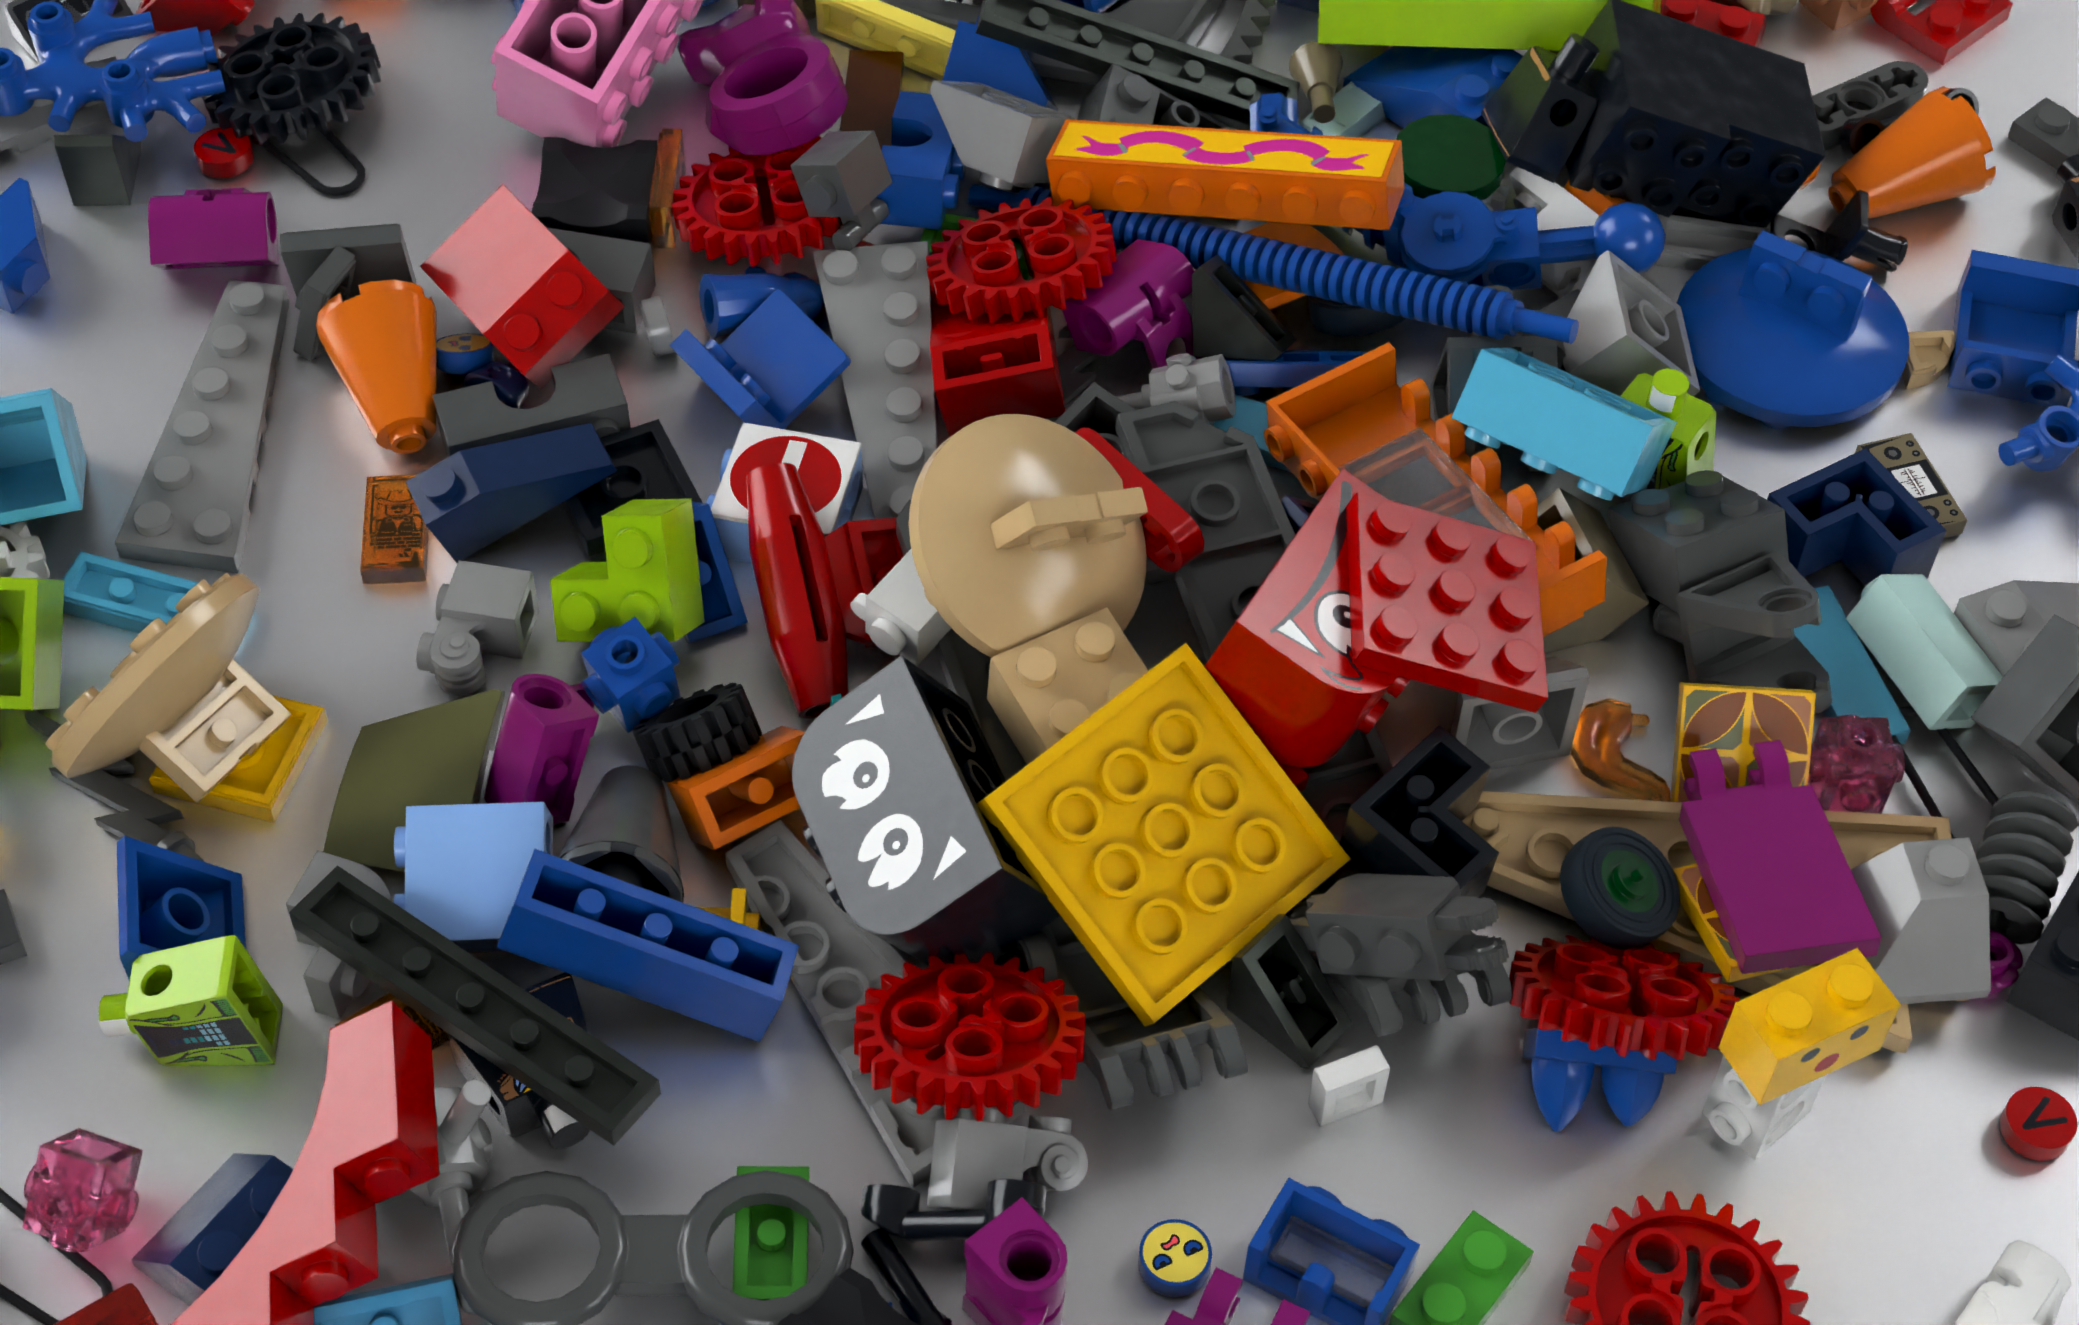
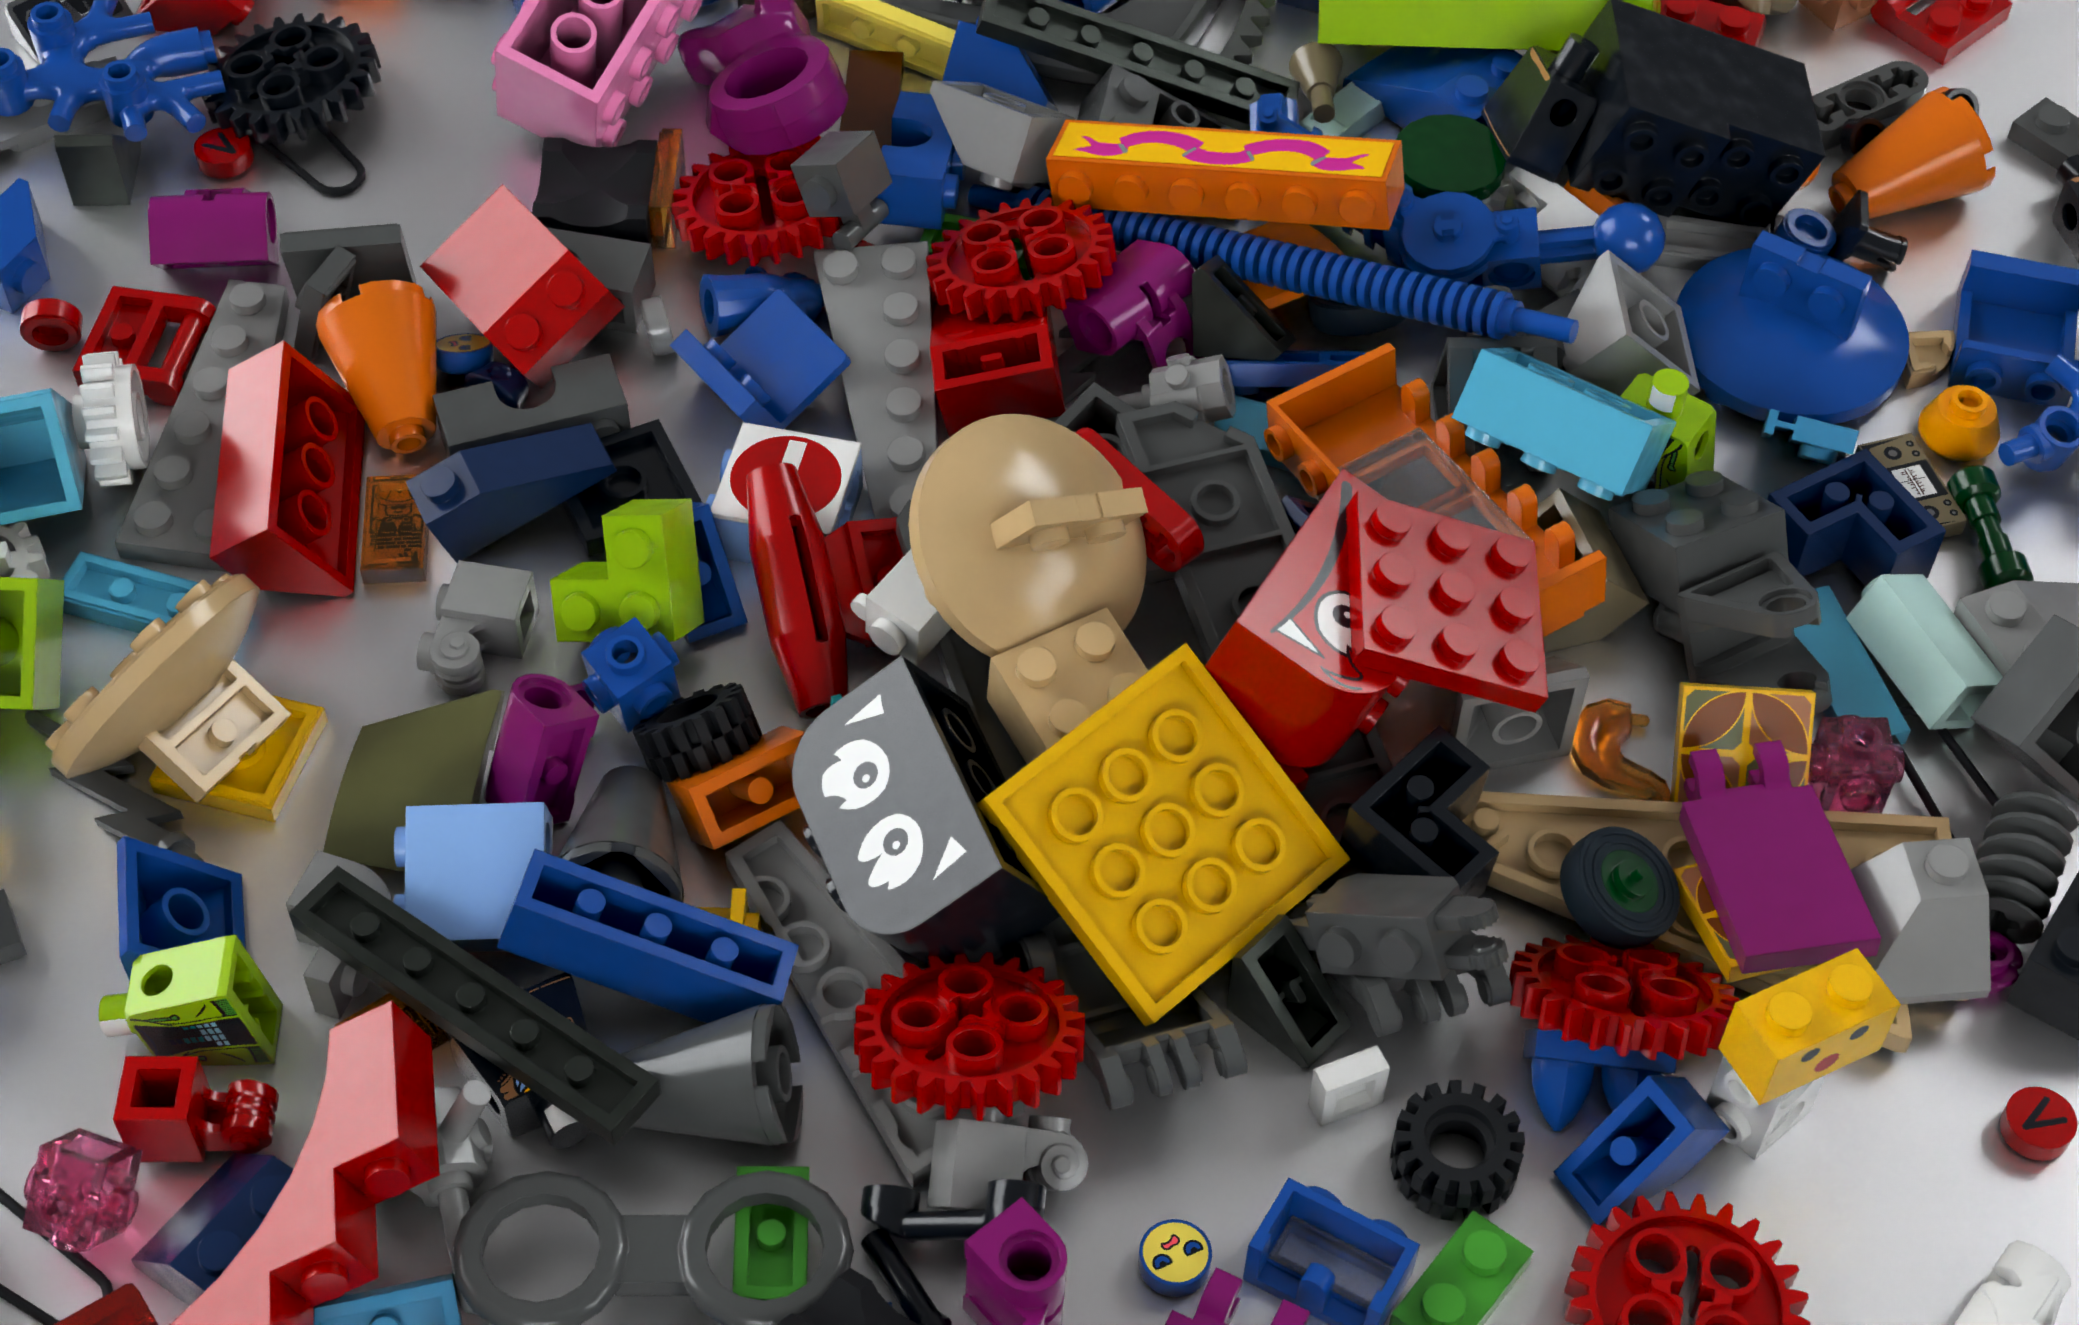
(51, 324): none -> red tile
(112, 418): none -> white gear
(133, 326): none -> red plate
(176, 1116): none -> red brick
(288, 476): none -> red slope
(727, 1079): none -> dark grey cone
(1467, 1116): none -> black tyre
(1641, 1147): none -> blue slope
(1807, 230): none -> blue tile
(1816, 439): none -> dark azure plate
(1960, 424): none -> light orange cone
(1976, 494): none -> dark green piece

